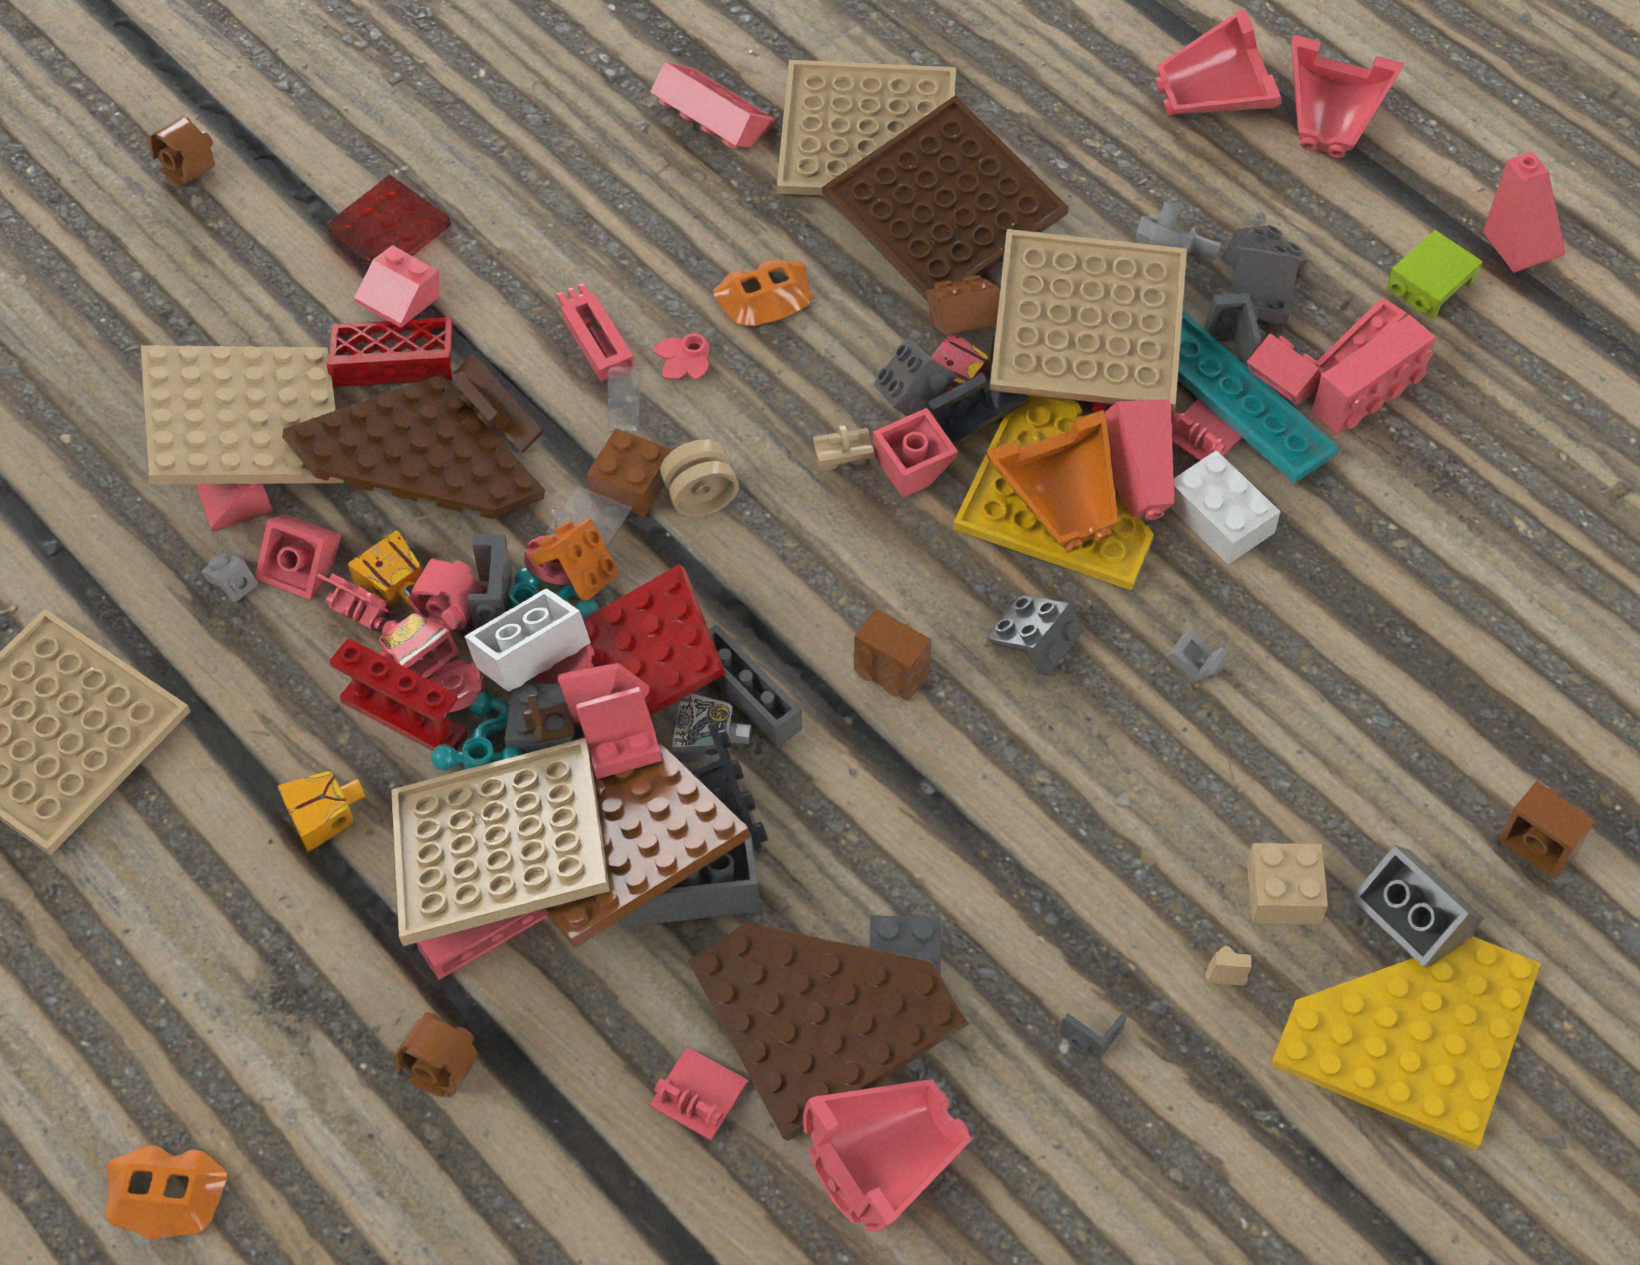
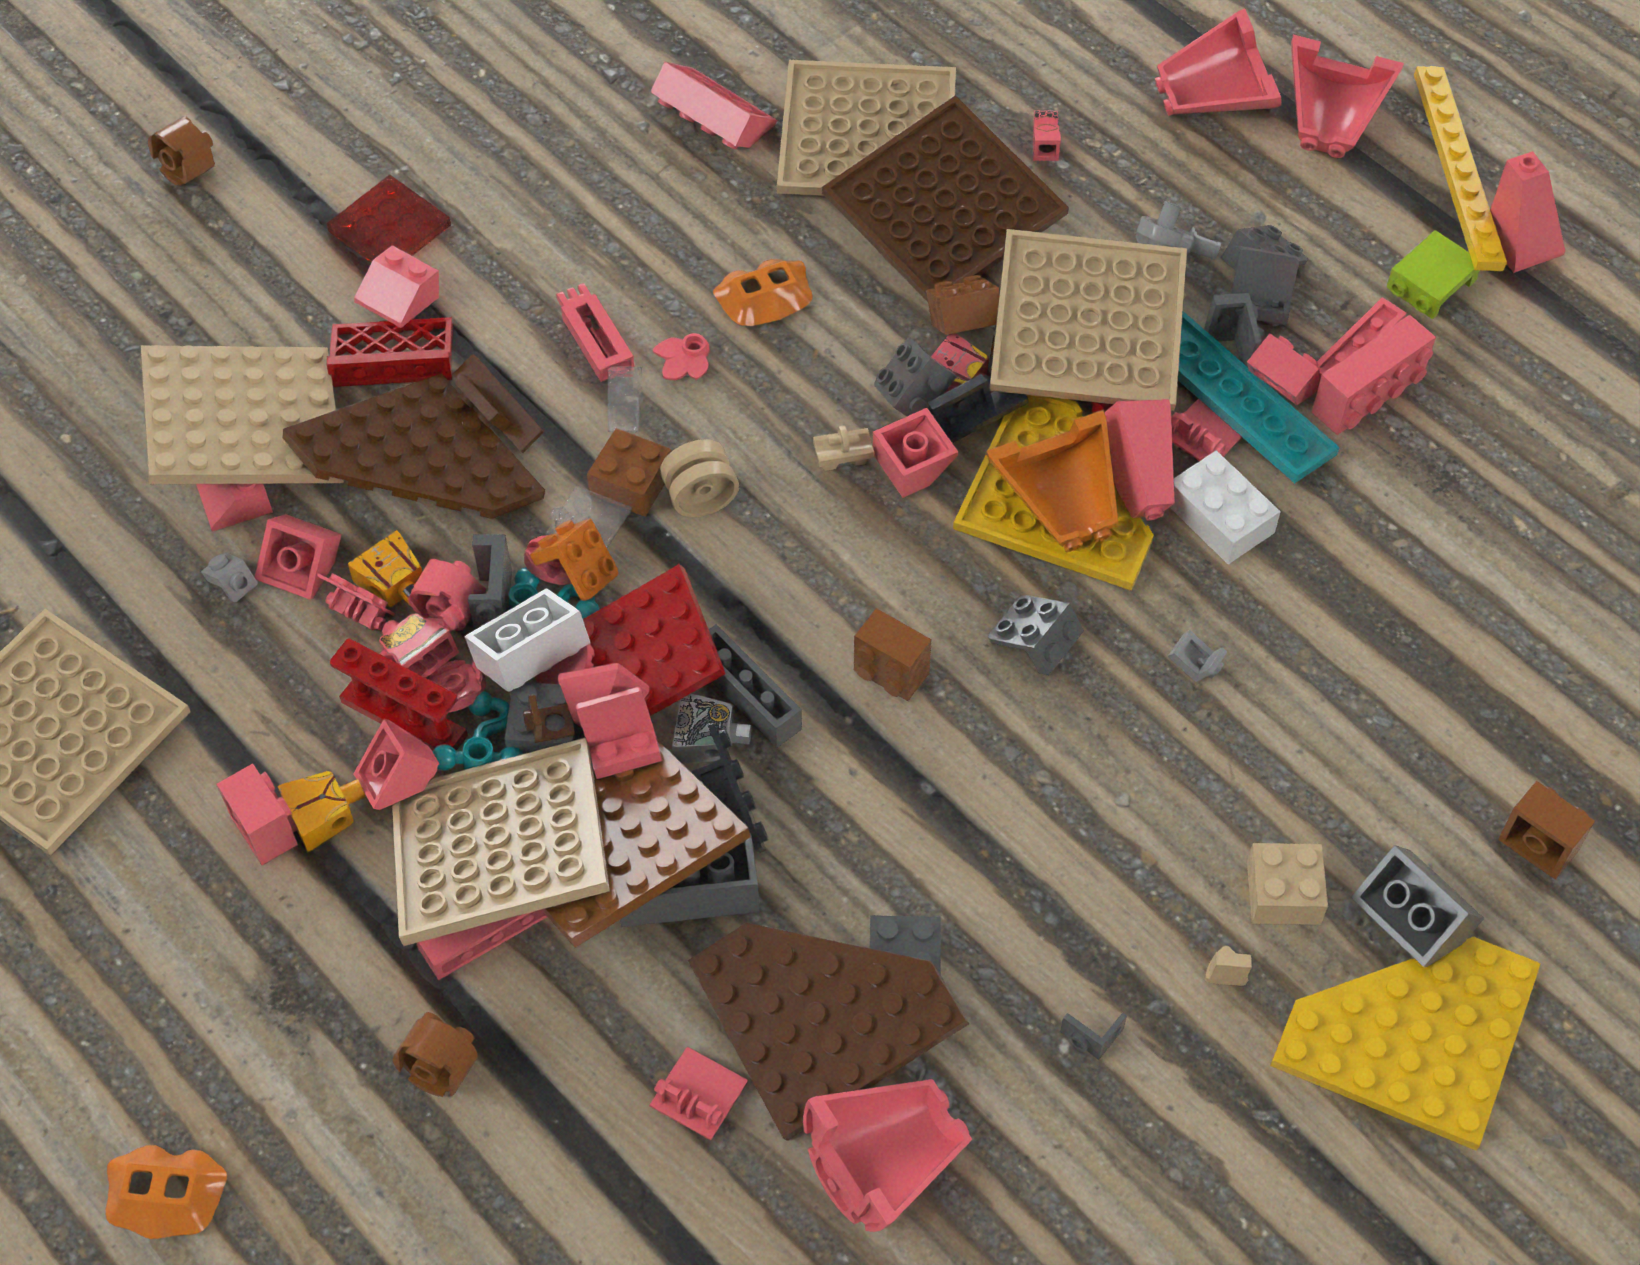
(259, 813): none -> coral brick
(394, 766): none -> coral slope
(1046, 133): none -> coral leg
(1460, 169): none -> yellow plate

